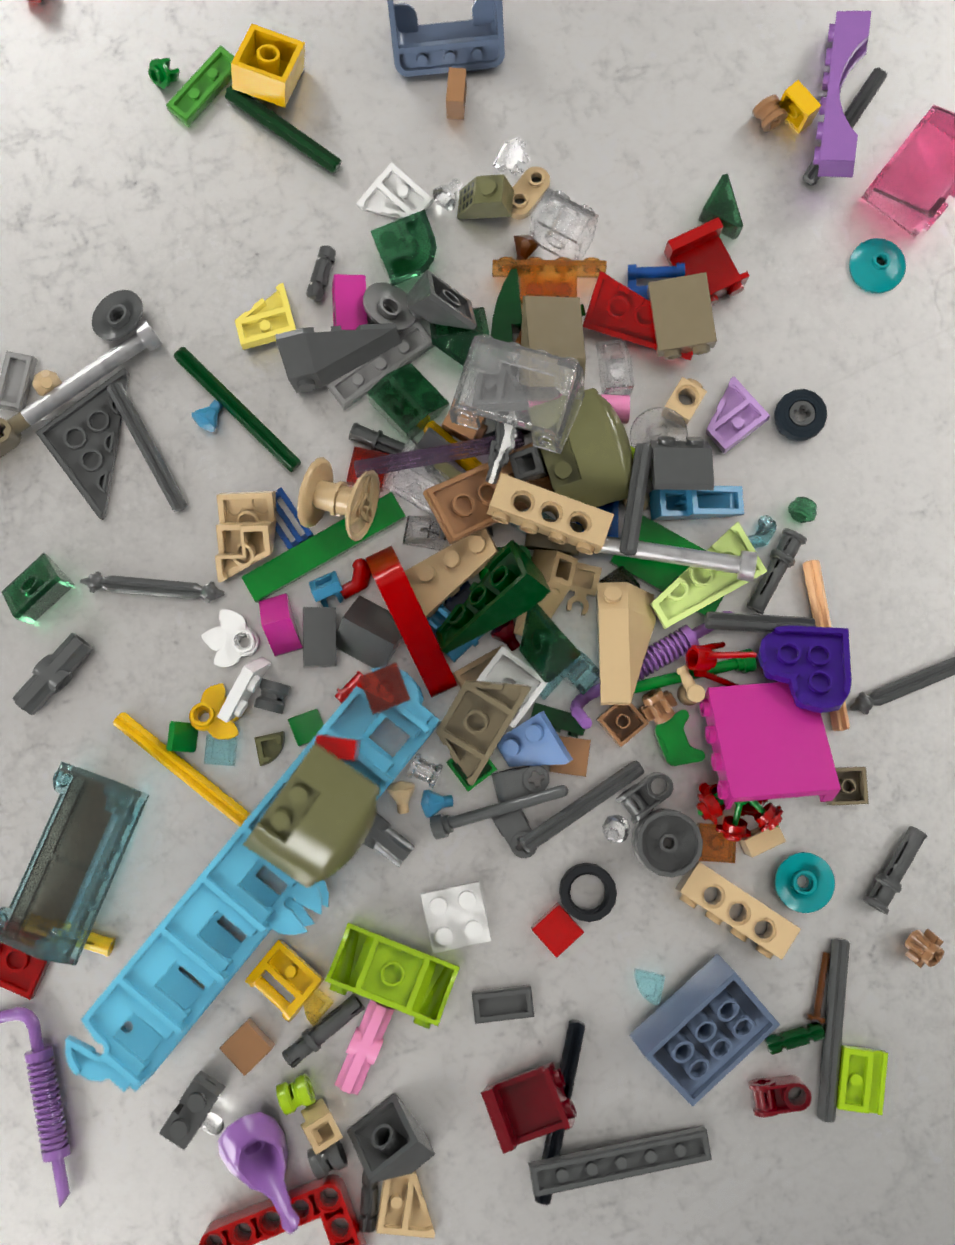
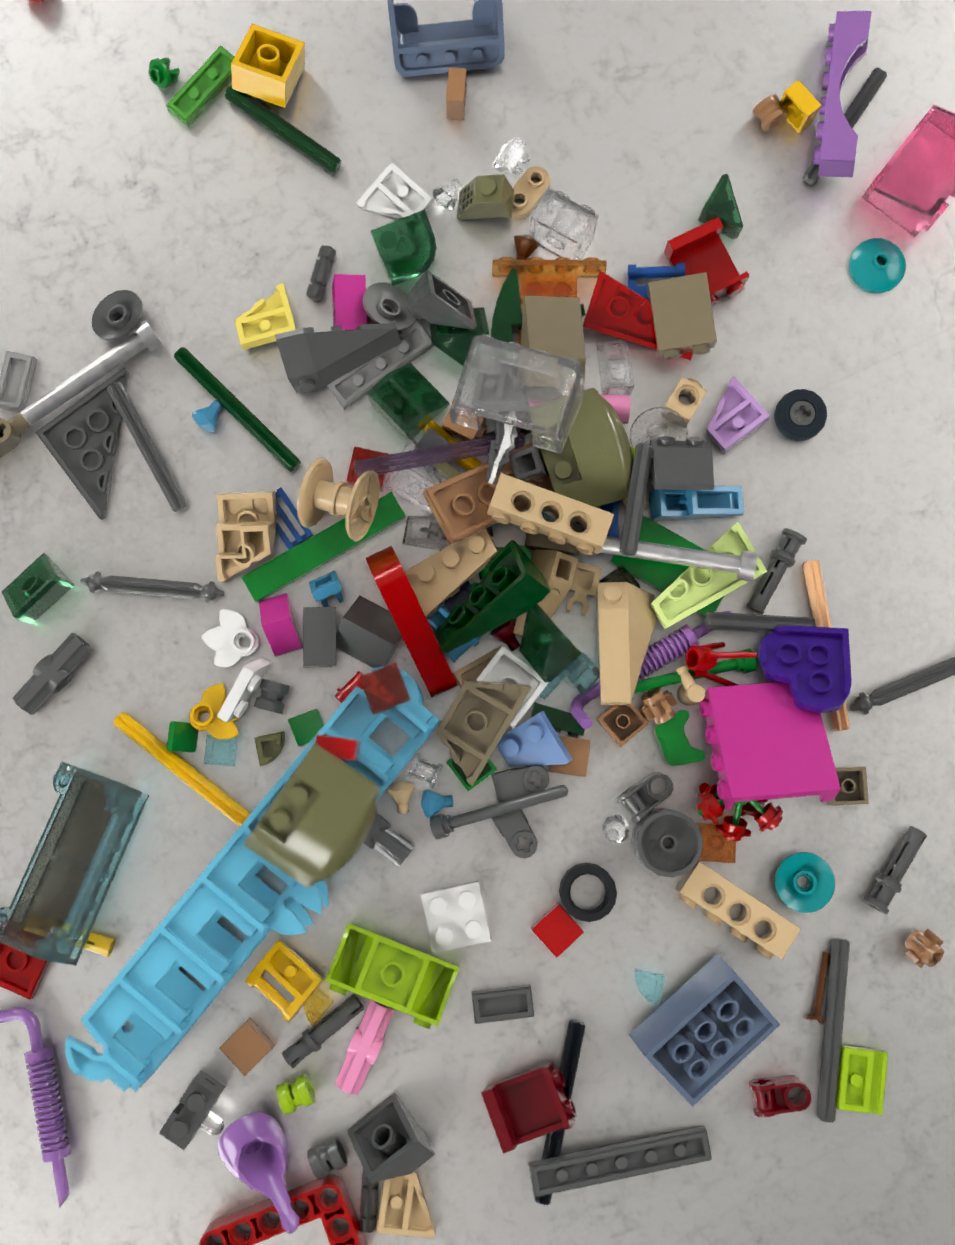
(45, 382): tan rock -> none
(320, 1126): tan brick -> none
(360, 579): red arm -> none
(375, 440): dark grey axle -> none
(581, 806): dark grey axle -> none
(761, 841): tan piece -> none
(765, 532): clear light blue arm -> none
(795, 1038): dark green axle -> none
(803, 509): clear green plate -> none

